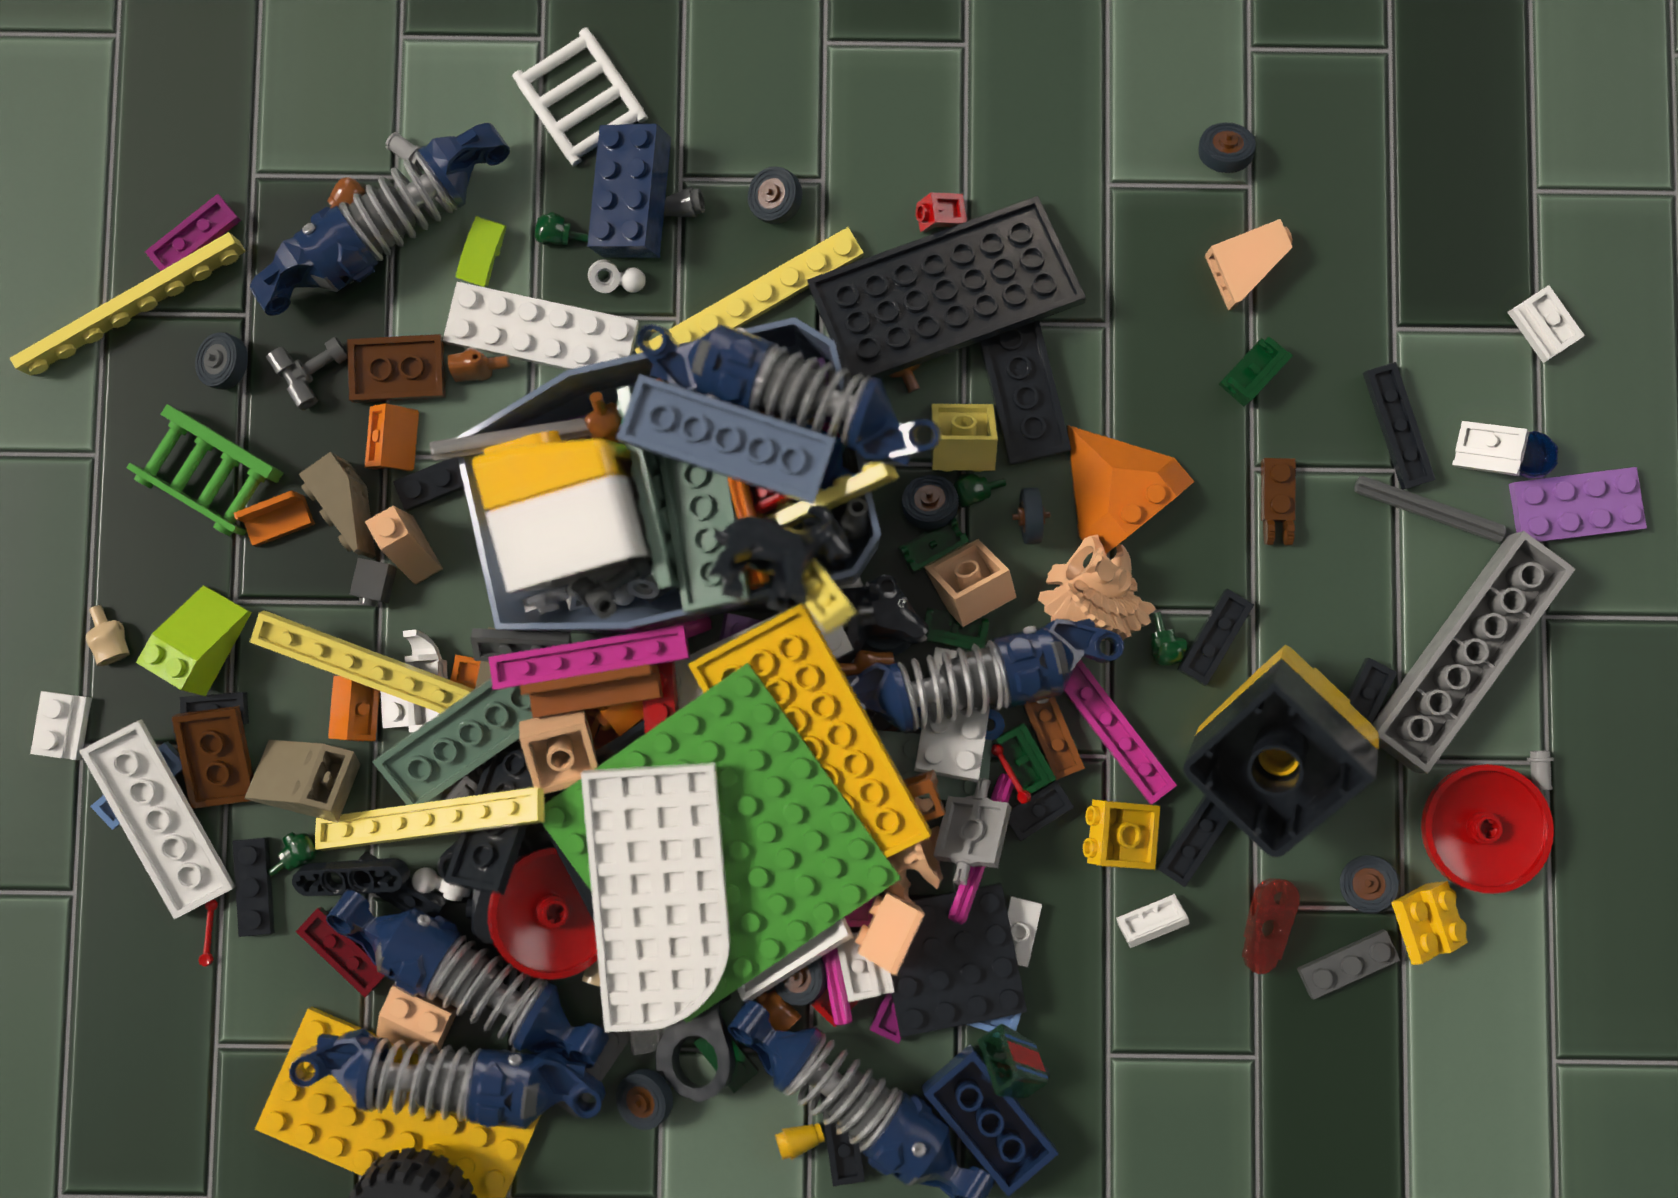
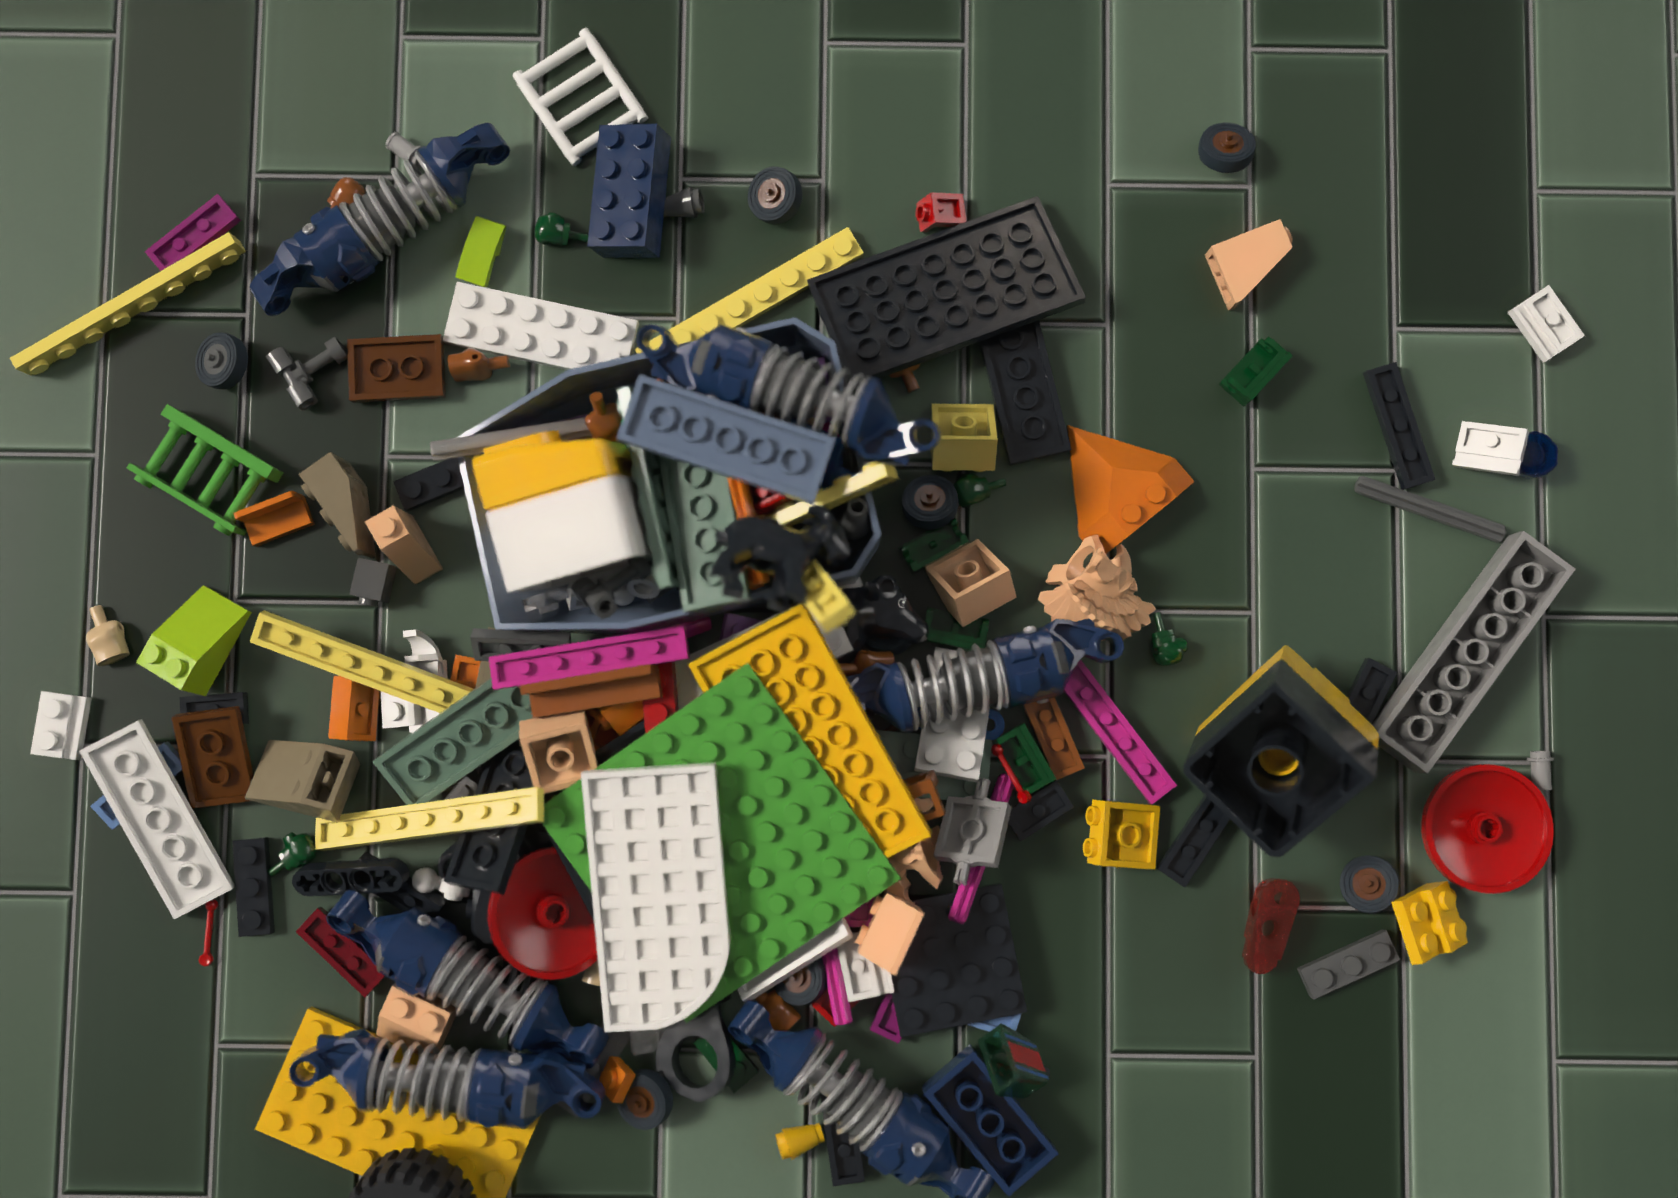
(391, 437): orange panel -> none
(616, 1079): none -> orange plate
(631, 279): white plate -> none
(1023, 922): white plate -> none
(1031, 516): black wheel -> none
(1152, 921): white plate -> none
(1215, 637): black plate -> none
(1278, 498): reddish brown hinge -> none
(1578, 505): medium lavender plate -> none

